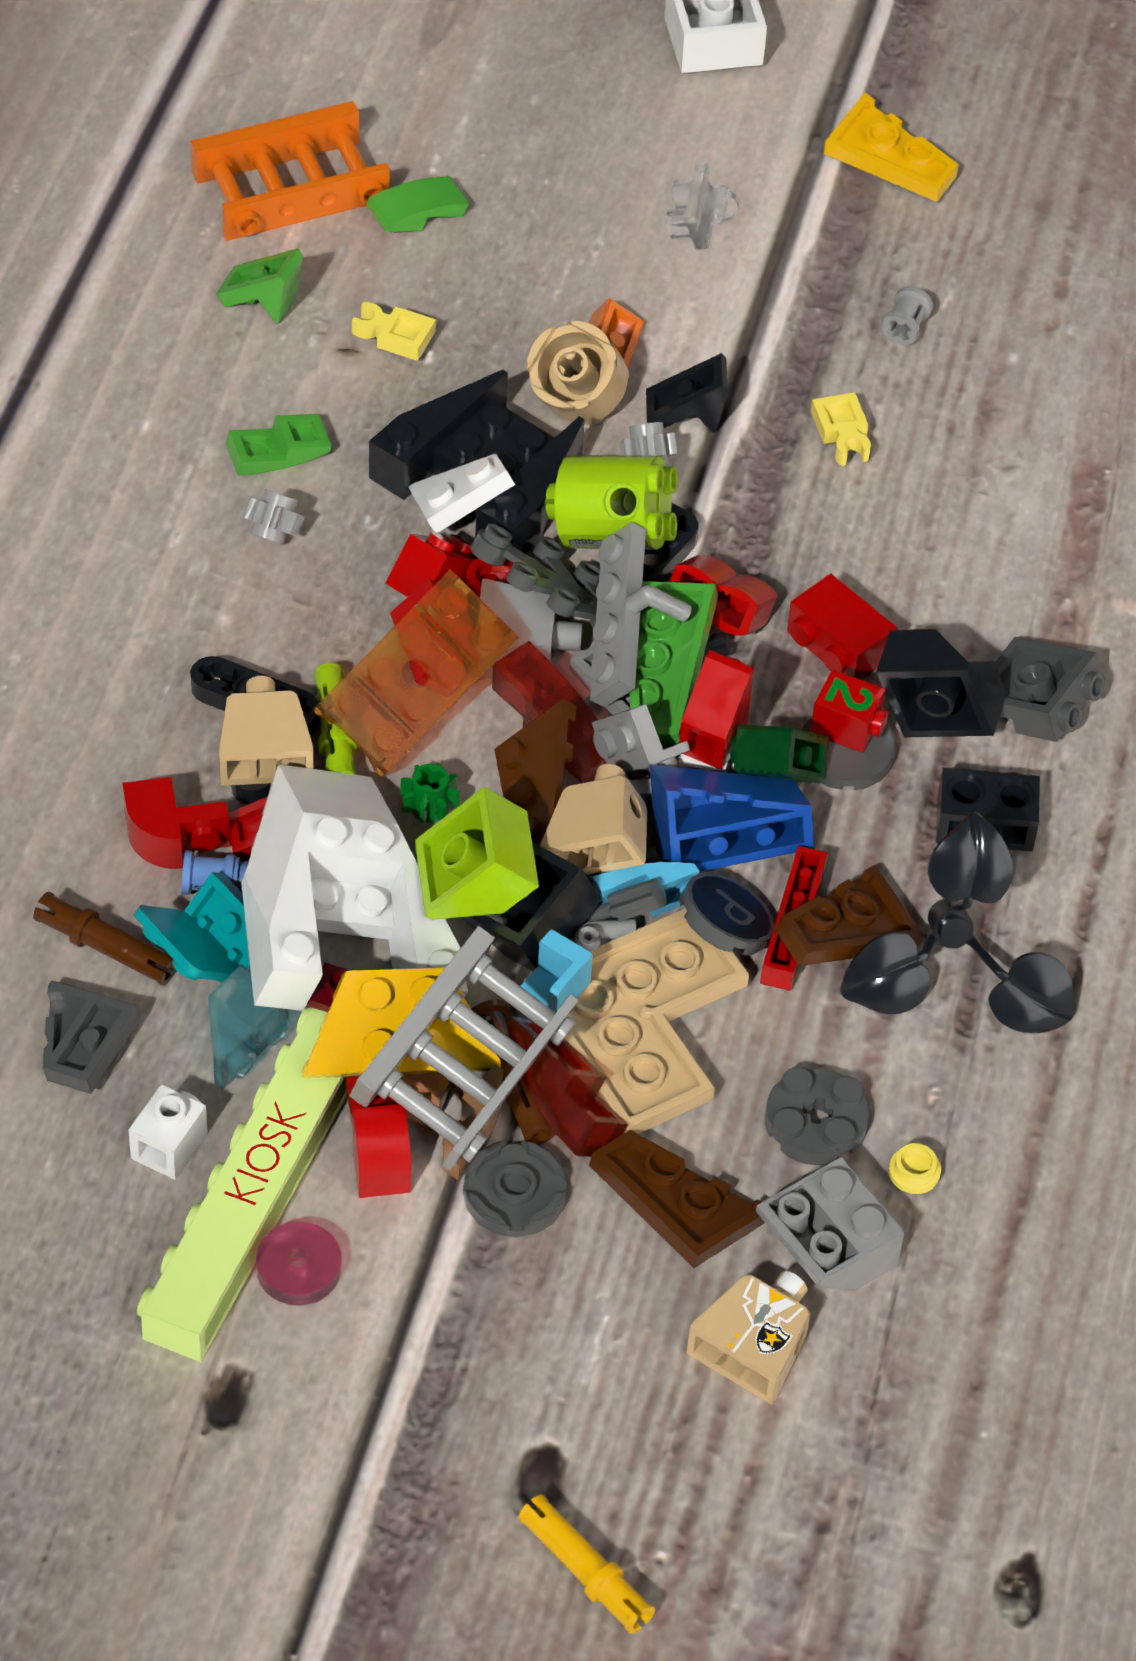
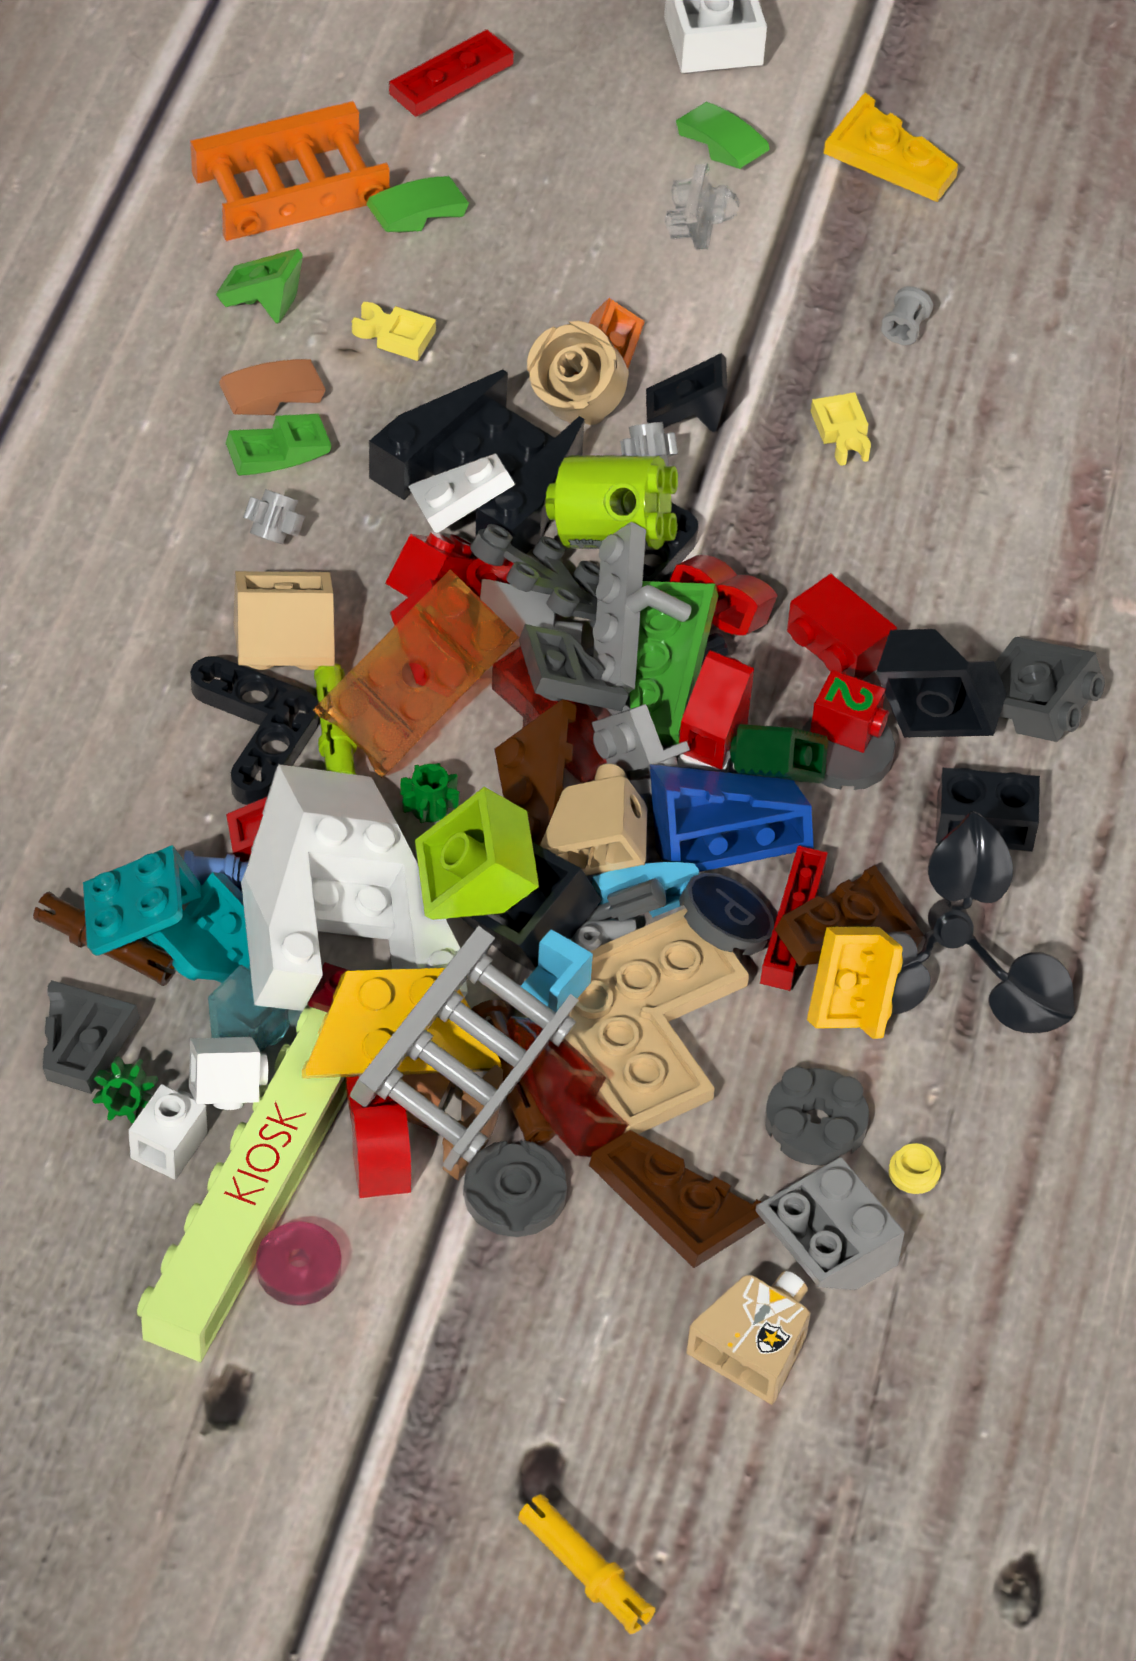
(116, 1102): none -> green gear
(137, 899): none -> teal bracket
(163, 831): red brick -> none
(226, 1071): none -> white brick
(261, 733): tan torso -> none
(265, 385): none -> nougat slope
(284, 619): none -> tan slope
(451, 72): none -> red plate
(564, 671): none -> dark grey wing
(727, 136): none -> bright green slope
(855, 980): none -> yellow bracket

